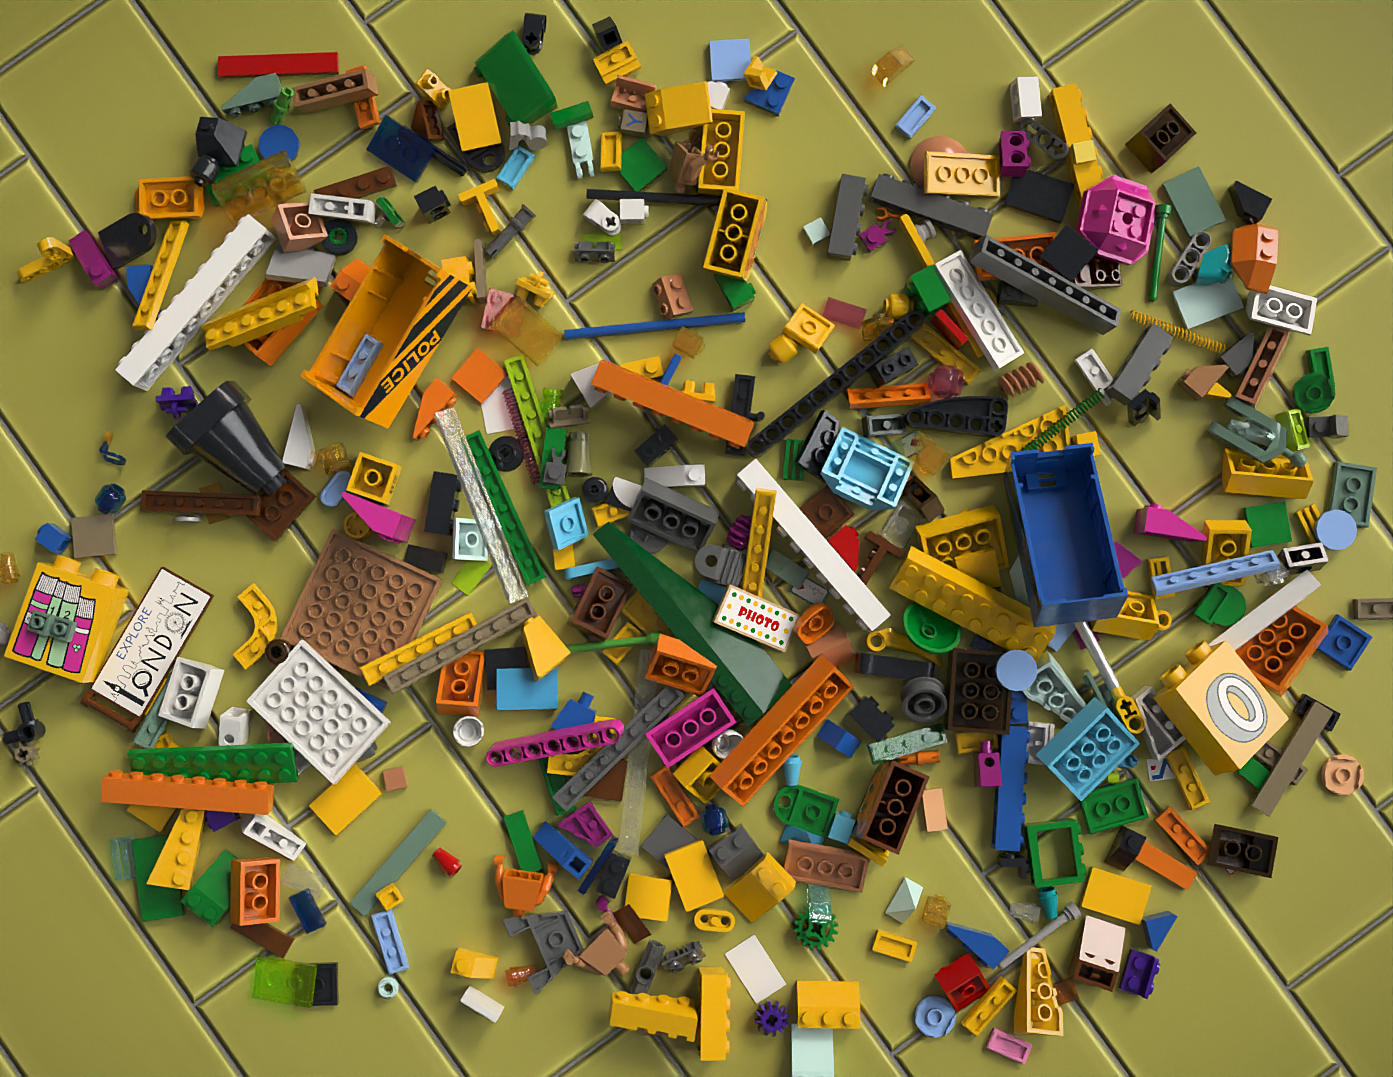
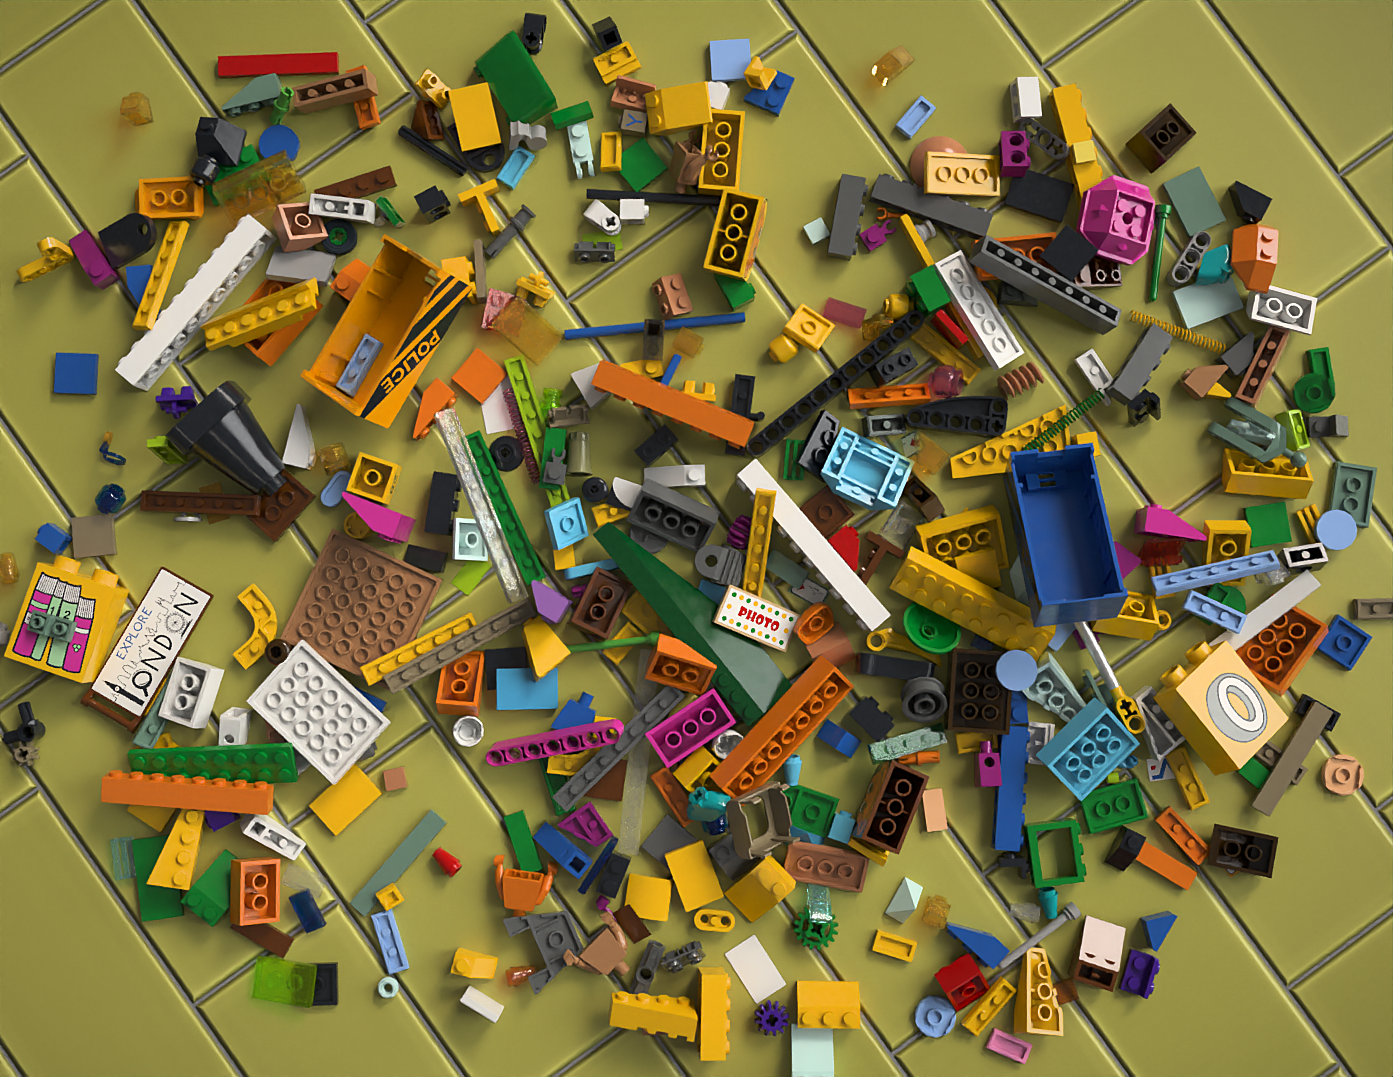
(76, 373): none -> blue tile
(136, 109): none -> clear yellow slope
(166, 450): none -> lime plate
(401, 148): clear blue tile -> none
(550, 603): none -> medium lavender slope
(653, 339): none -> clear smoke slope
(706, 805): none -> teal piece
(777, 817): none -> dark tan piece
(1115, 895): yellow tile -> none
(1167, 549): none -> clear red hinge
(1214, 611): none -> light blue tile

